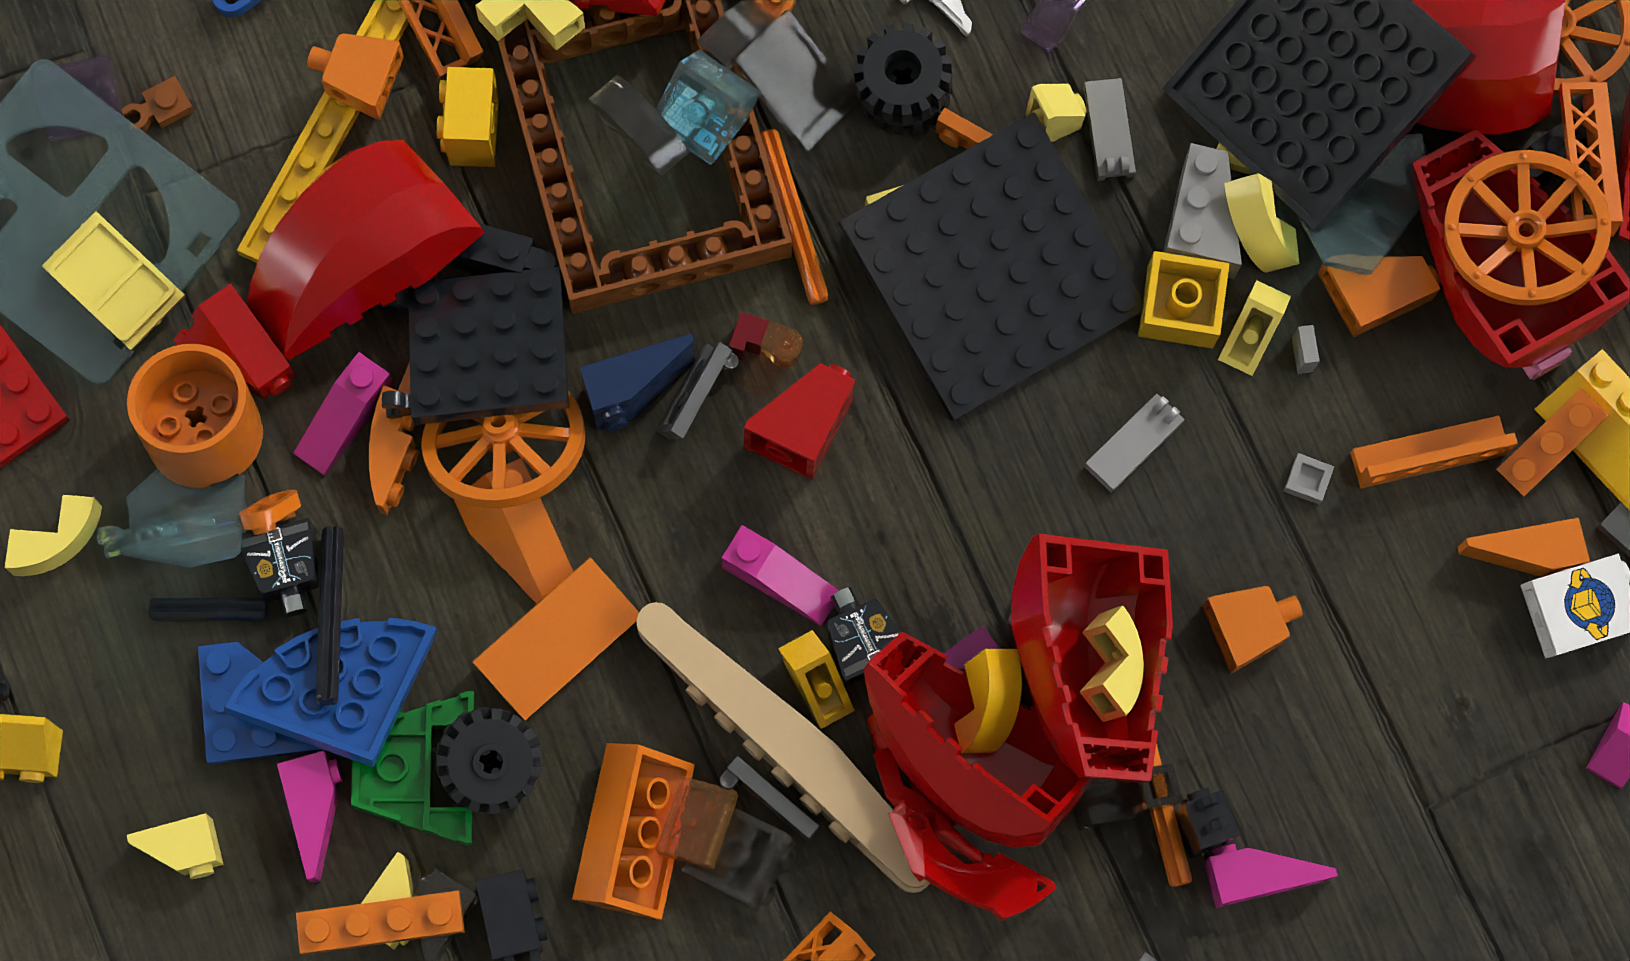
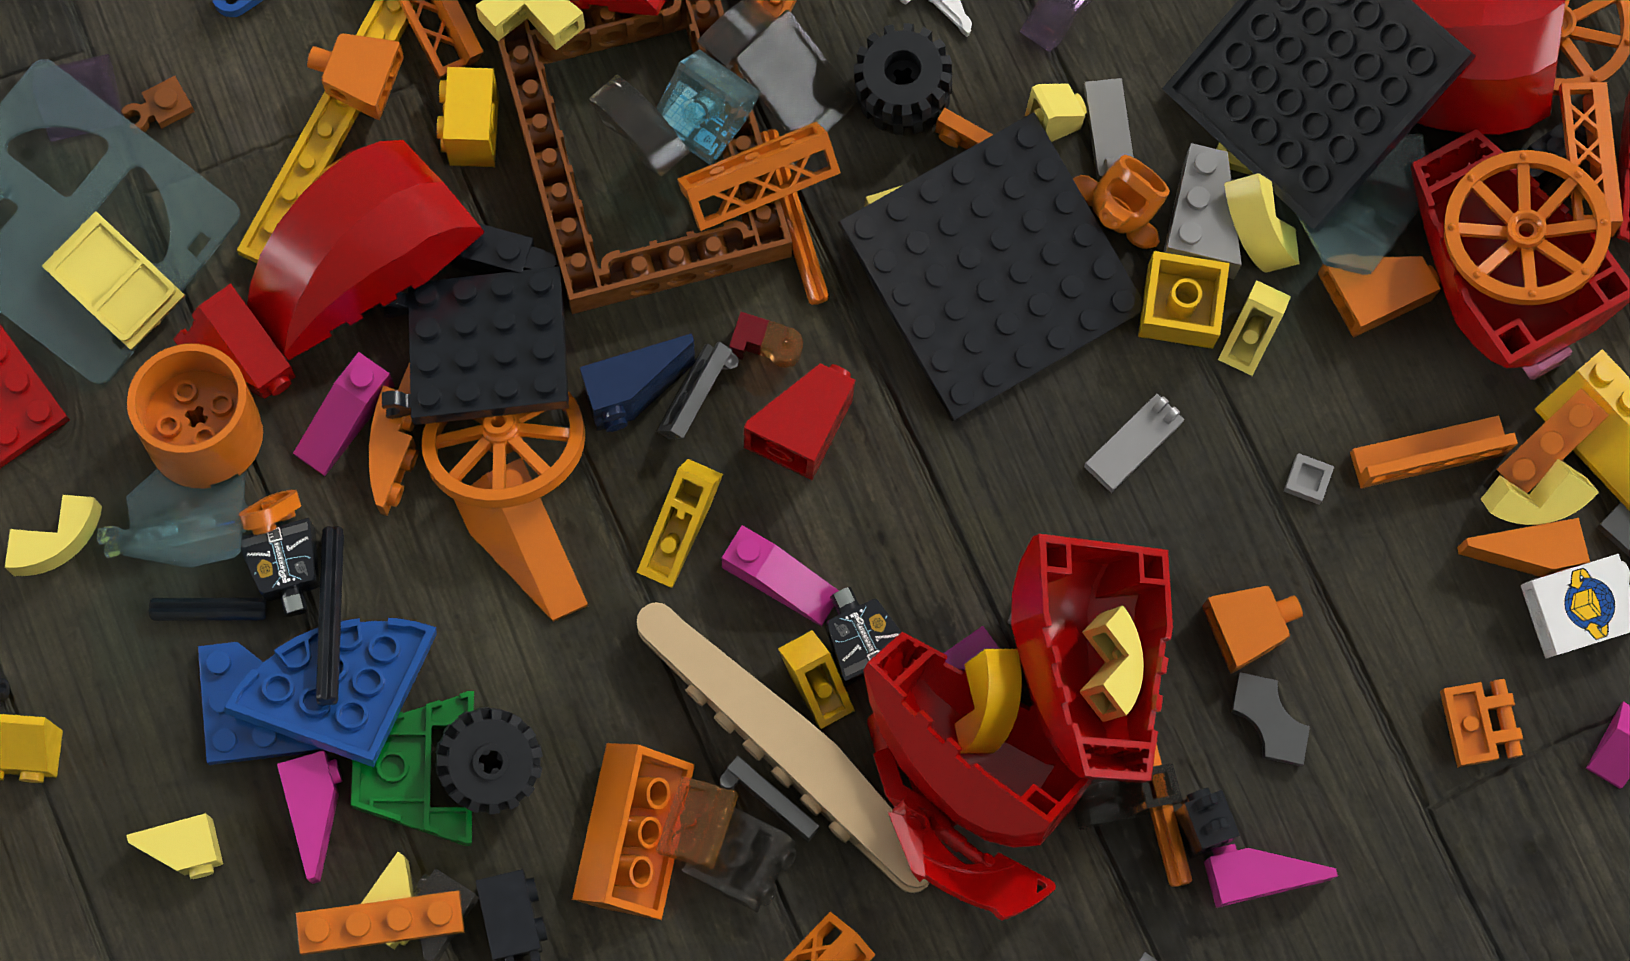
(556, 639): orange tile -> none
(679, 522): none -> yellow slope
(756, 162): none -> orange fence
(1127, 199): none -> orange piece
(1280, 734): none -> dark grey tile
(1305, 349): light grey tile -> none
(1471, 726): none -> orange plate
(1554, 498): none -> light yellow brick

